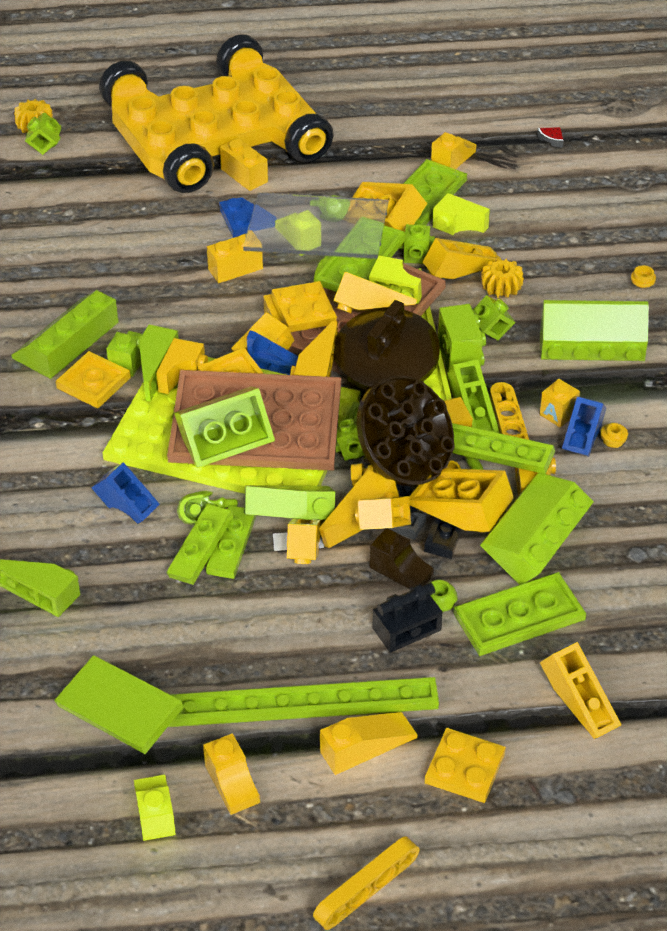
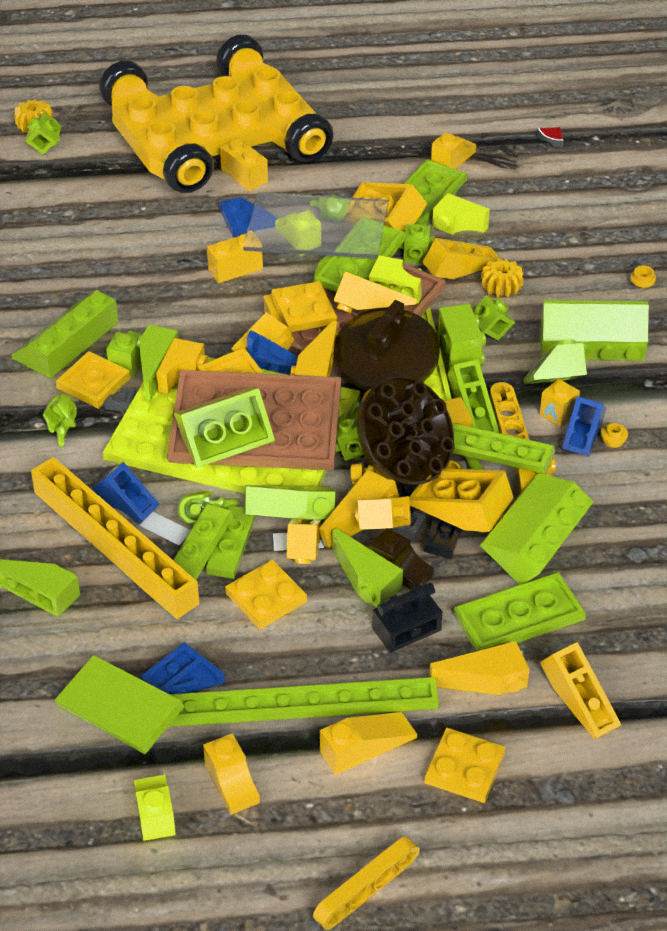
(60, 416): none -> lime piece
(116, 538): none -> yellow brick
(121, 400): none -> dark grey tile
(165, 528): none -> white sticker
(183, 672): none -> blue wing
(266, 594): none -> yellow plate
(367, 571): none -> lime slope
(444, 595): lime plate -> none
(484, 671): none -> yellow slope
(561, 362): none -> slope

